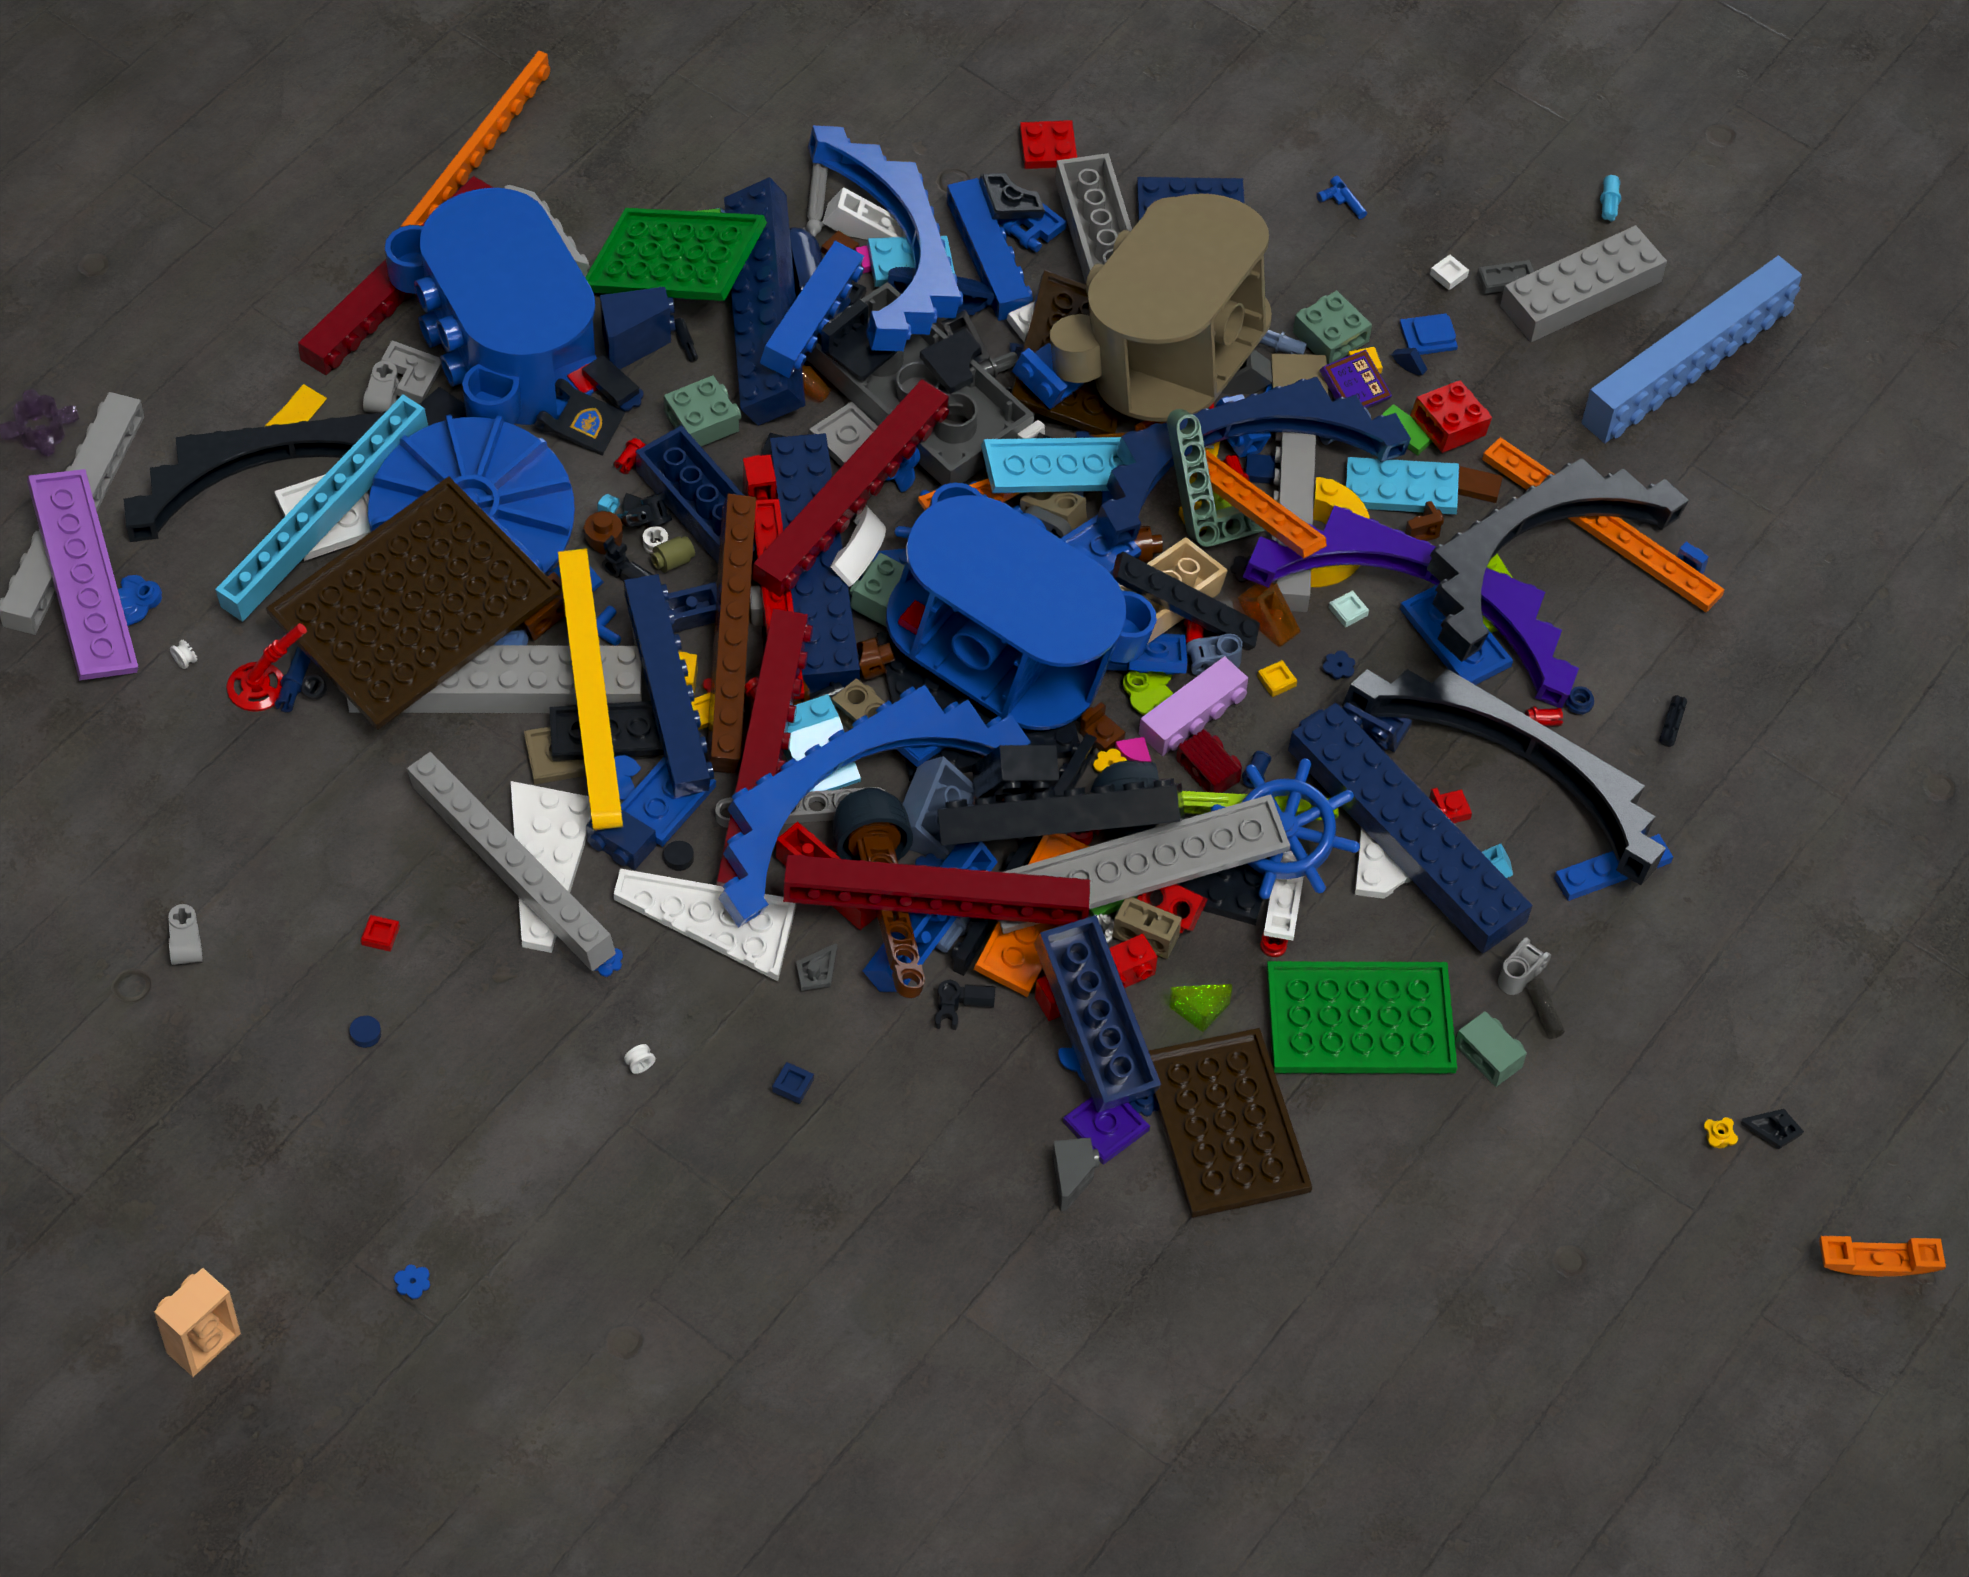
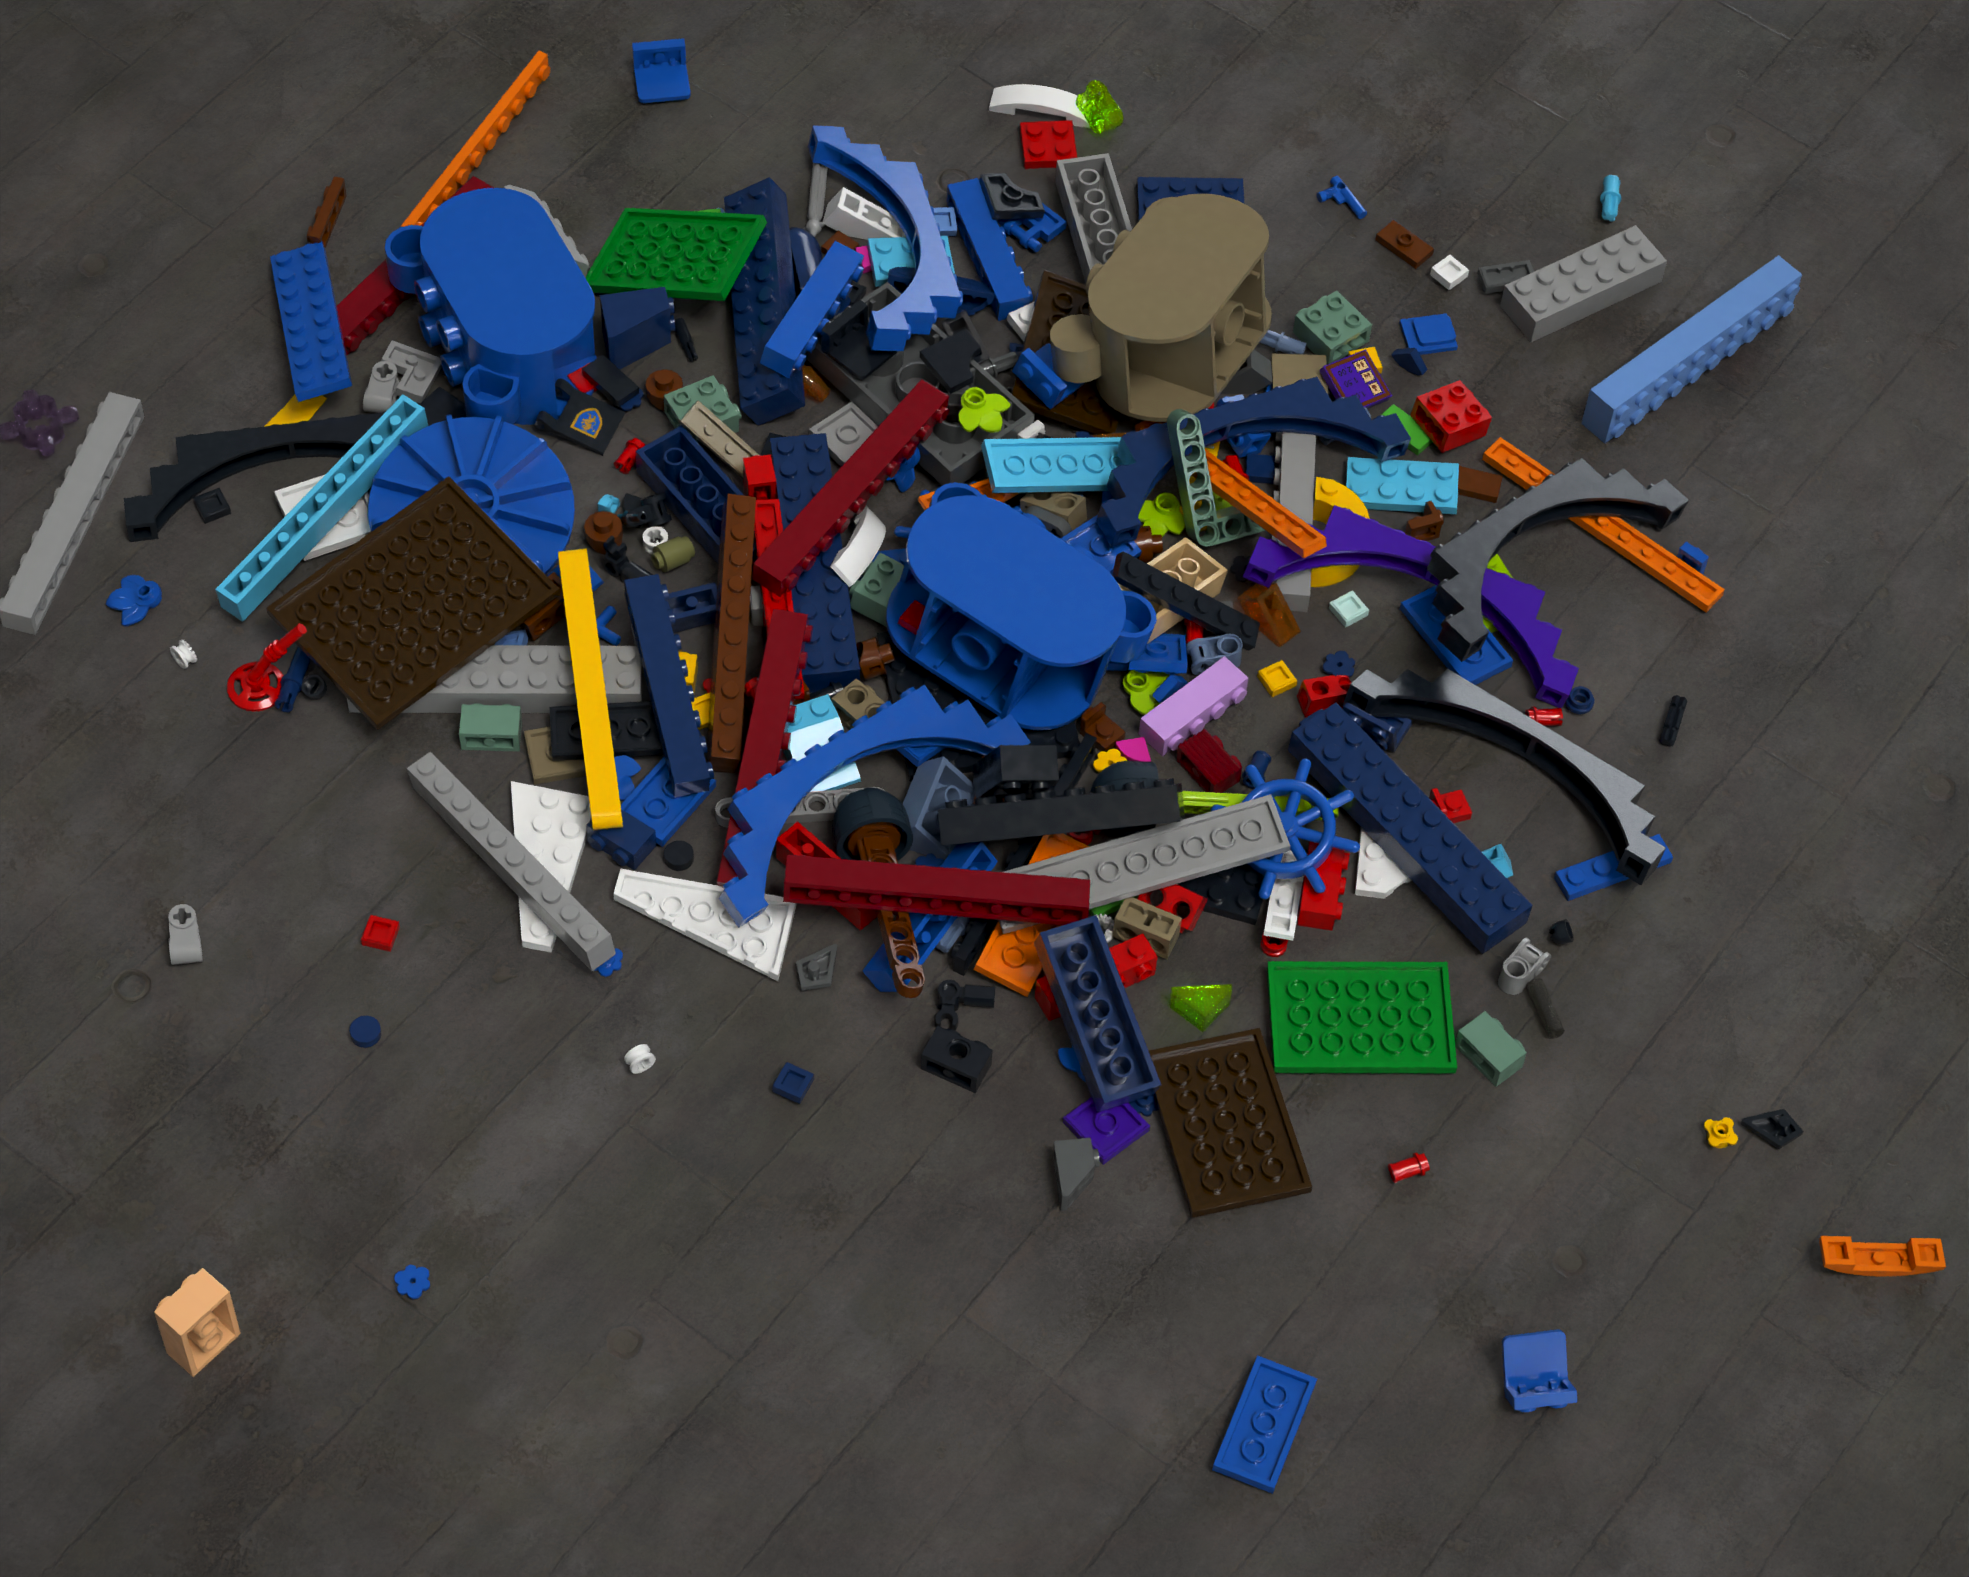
(82, 574): medium lavender plate -> none
(212, 505): none -> black tile
(310, 321): none -> blue plate
(328, 213): none -> reddish brown plate
(490, 727): none -> sand green brick
(661, 70): none -> blue bracket
(662, 383): none -> reddish brown piece
(717, 437): none -> dark tan tile
(947, 220): none -> medium blue plate
(962, 1072): none -> black brick
(984, 412): none -> lime plate
(1037, 99): none -> white slope
(1100, 109): none -> clear neon green piece
(1161, 518): none -> lime plate
(1169, 687): none -> blue tile
(1264, 1424): none -> blue plate
(1322, 693): none -> red leg
(1323, 909): none -> red brick
(1404, 244): none -> reddish brown plate
(1409, 1167): none -> red pin
(1536, 1371): none -> blue bracket
(1561, 932): none -> black hinge

